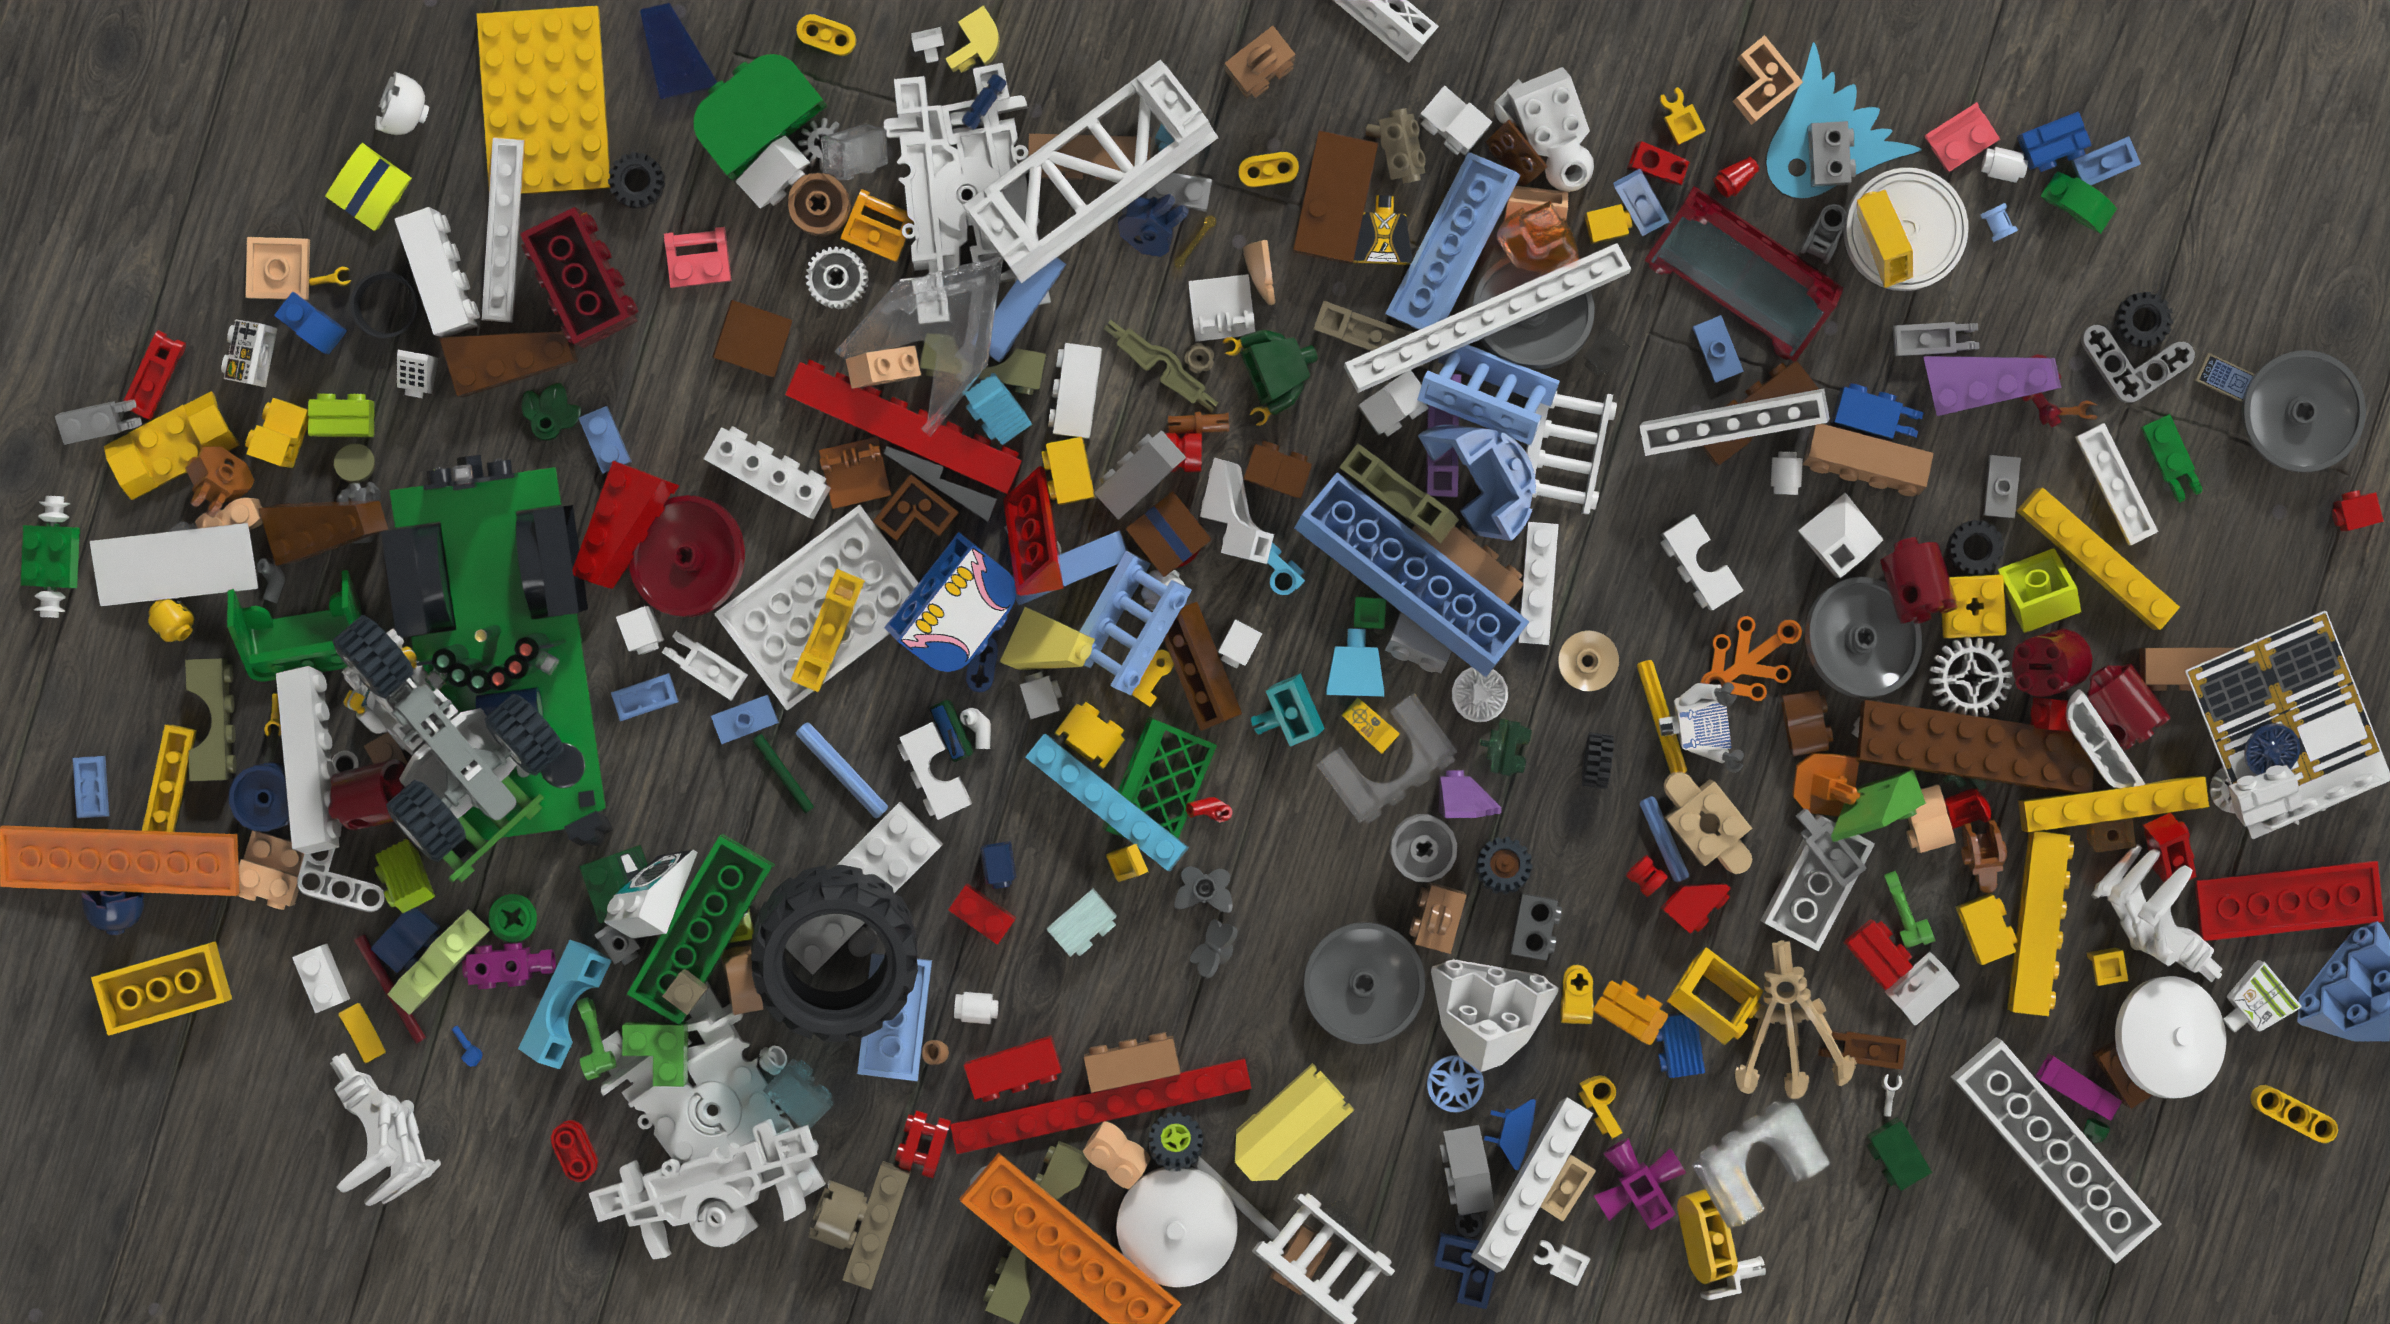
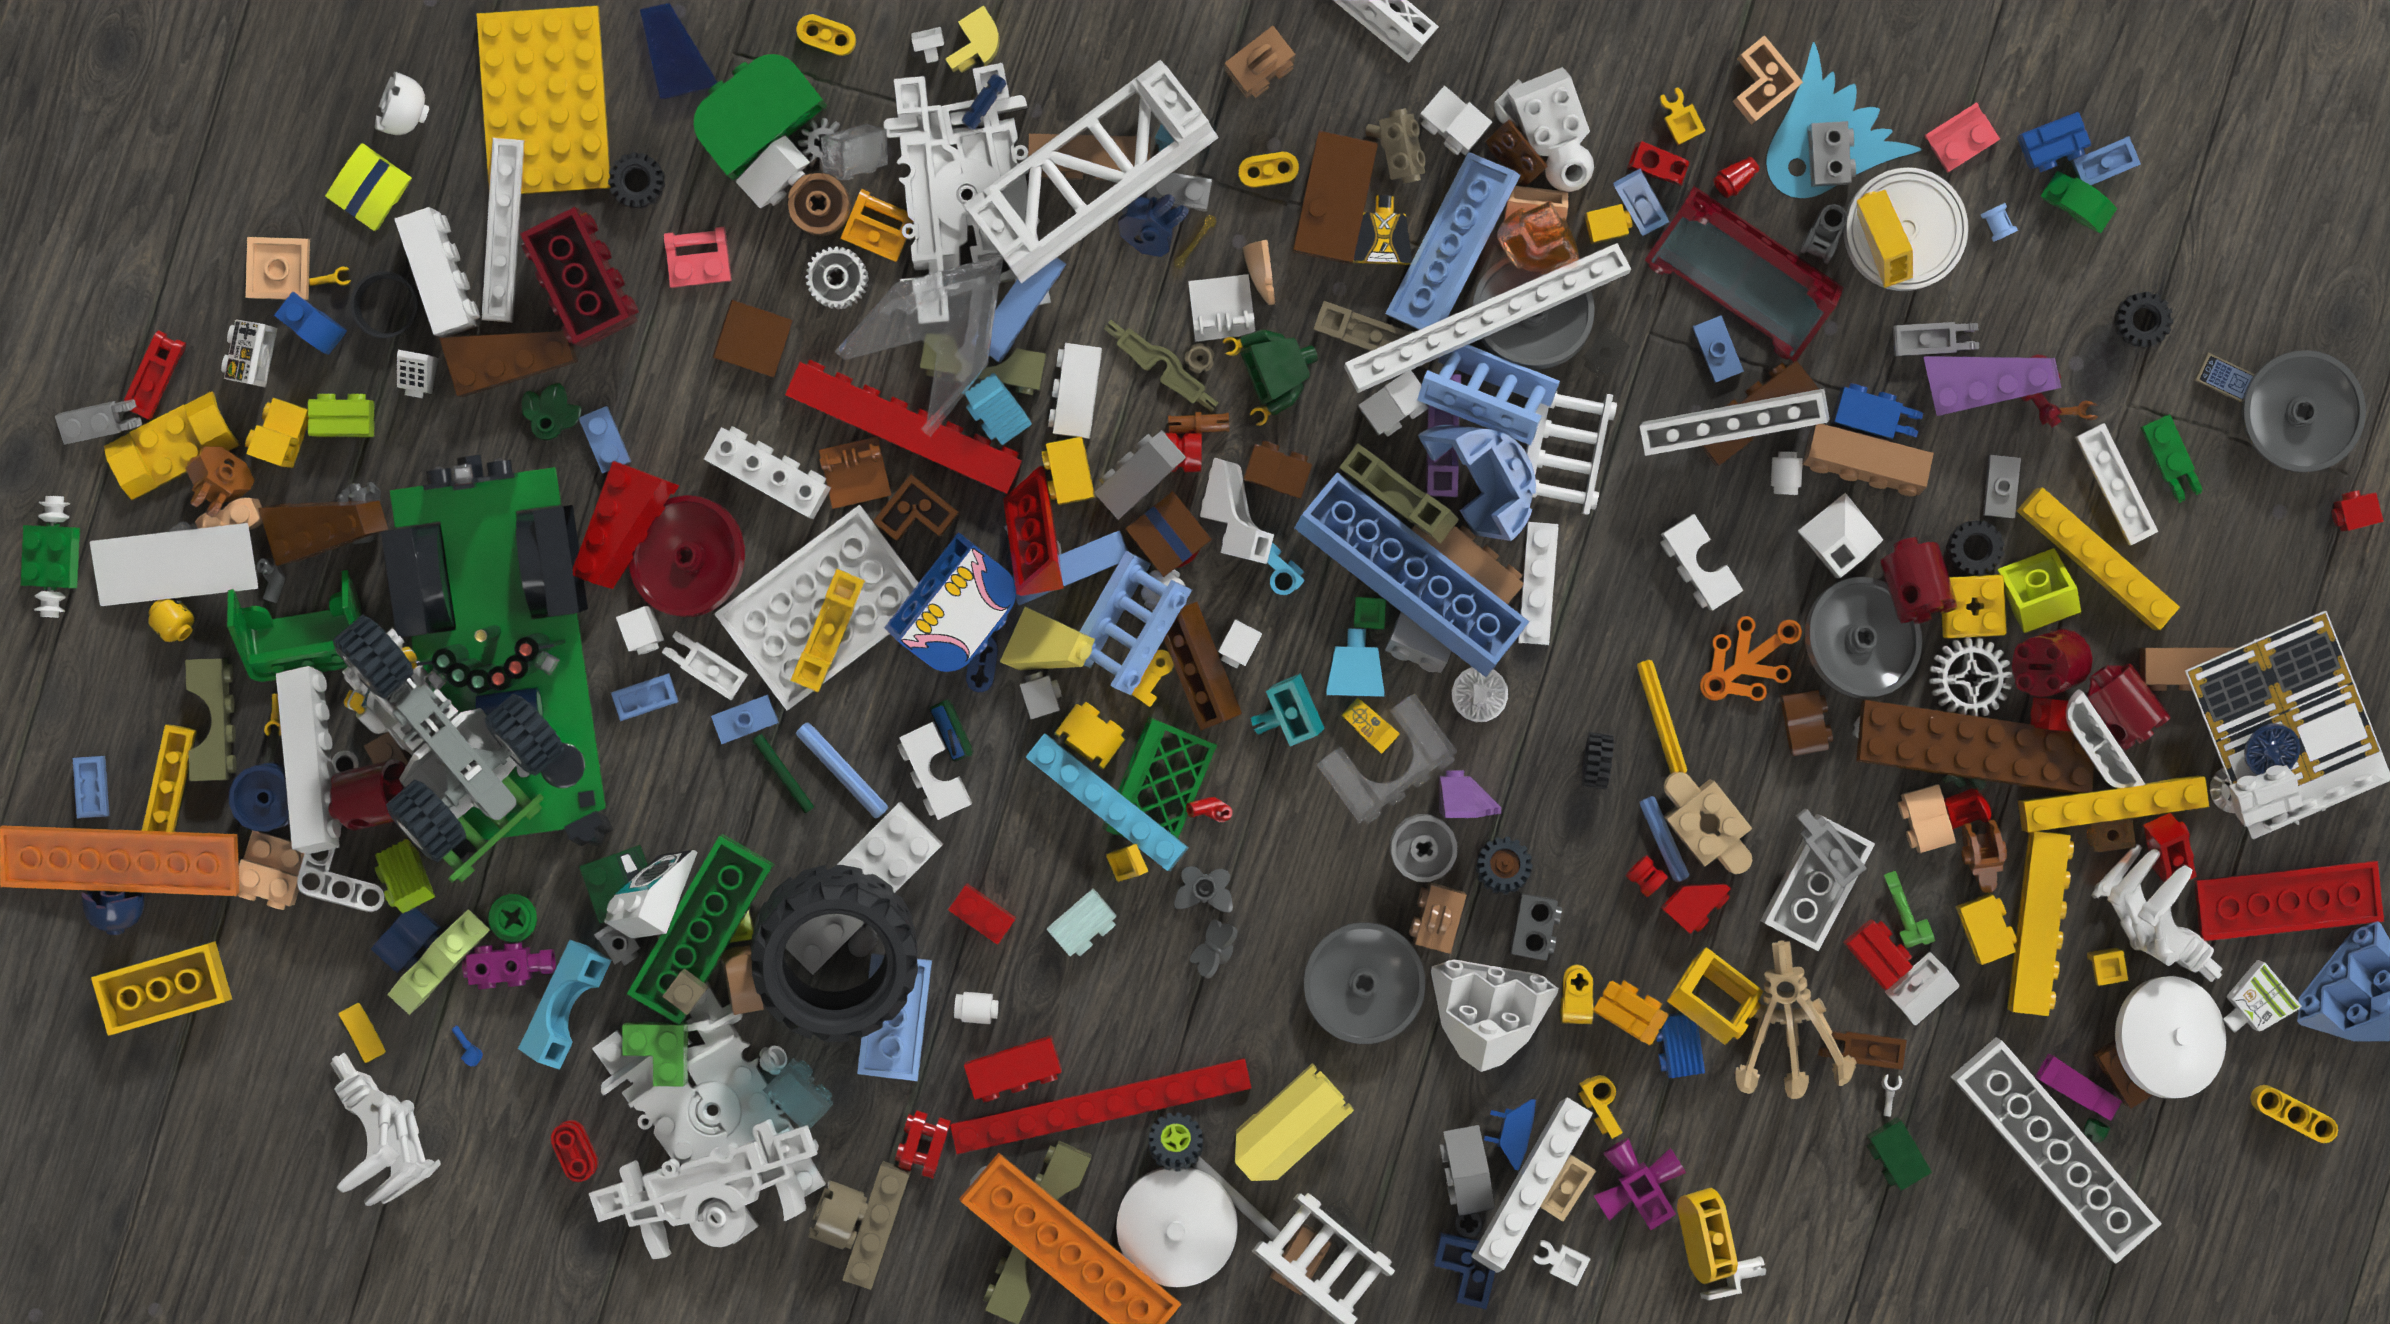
(321, 978): white brick -> none
(354, 463): olive piece -> none
(387, 984): dark red bar -> none
(598, 1060): bright green brick -> none
(883, 367): light nougat brick -> none
(932, 473): dark grey slope -> none
(935, 1049): medium nougat hinge -> none
(979, 724): white arm -> none
(998, 864): dark blue brick -> none
(1112, 1152): light nougat brick -> none
(1131, 1062): medium nougat brick -> none
(1454, 1084): light blue wheel -> none
(1503, 745): clear green hips -> none
(1604, 660): tan dish -> none
(1704, 724): torso -> none
(1724, 1169): clear arch -> none
(1826, 783): orange piece -> none
(1880, 805): bright green slope -> none
(2004, 164): white brick -> none
(2138, 375): light grey beam -> none

